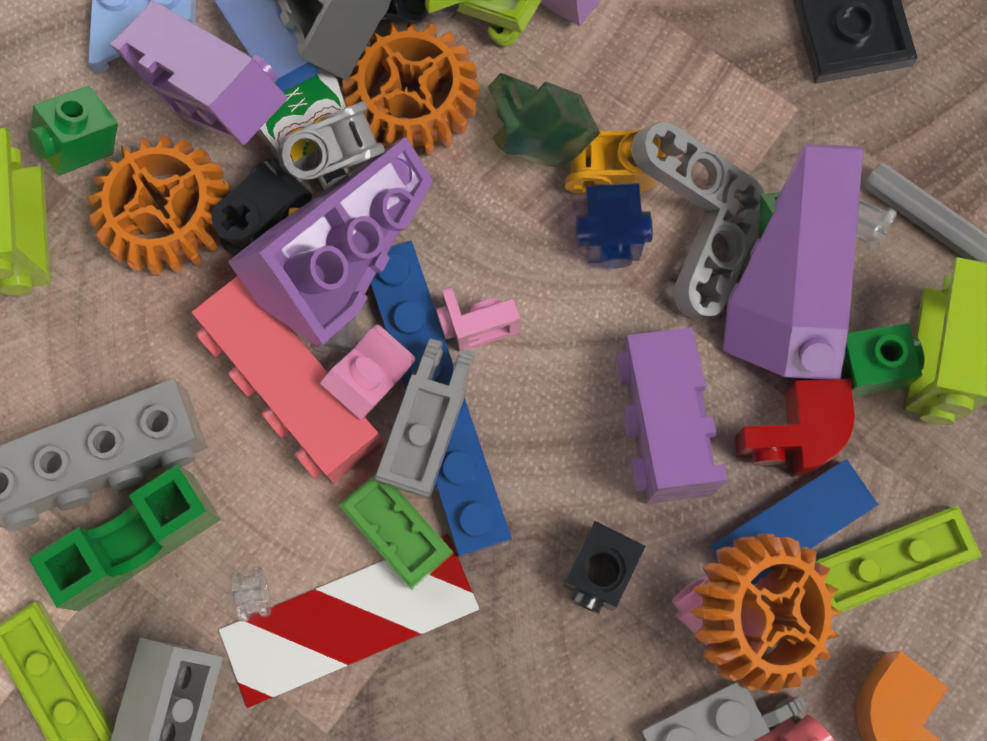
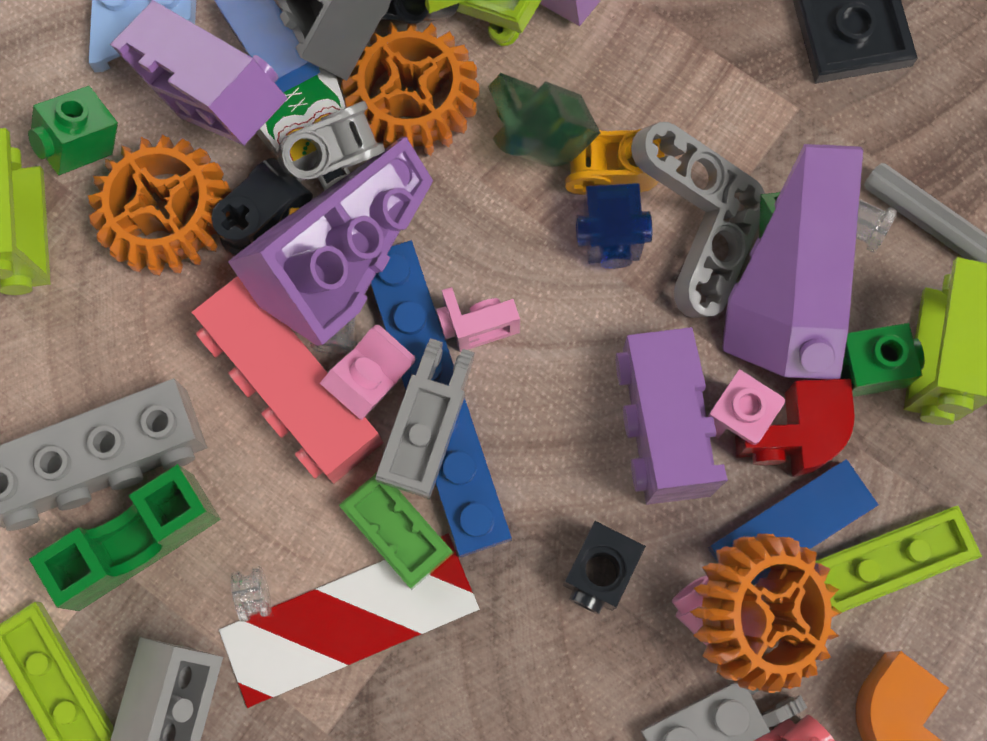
(746, 408): none -> bright pink bracket

